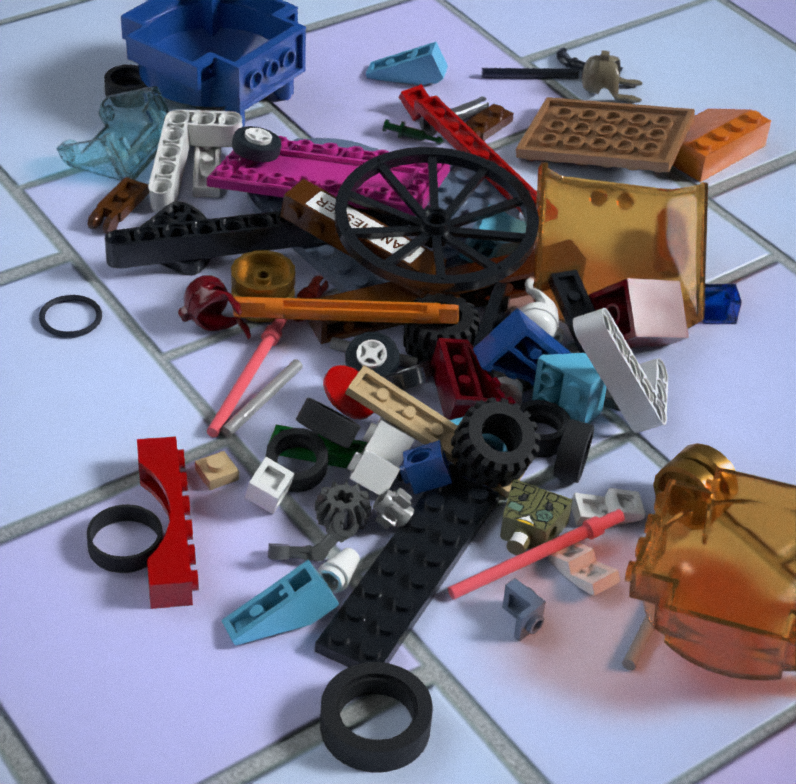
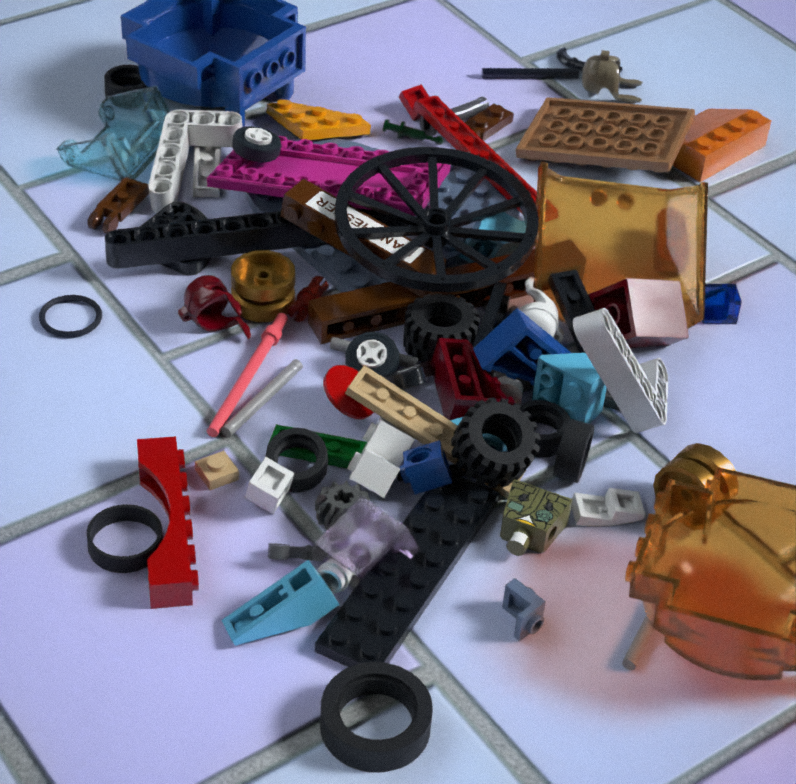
(316, 122): none -> light orange plate
(327, 423): black tyre -> none
(347, 310): orange piece -> none
(365, 537): none -> clear purple bracket
(393, 508): light grey gear -> none
(413, 66): medium azure slope -> none
(582, 569): slope -> none
(590, 529): coral bar -> none

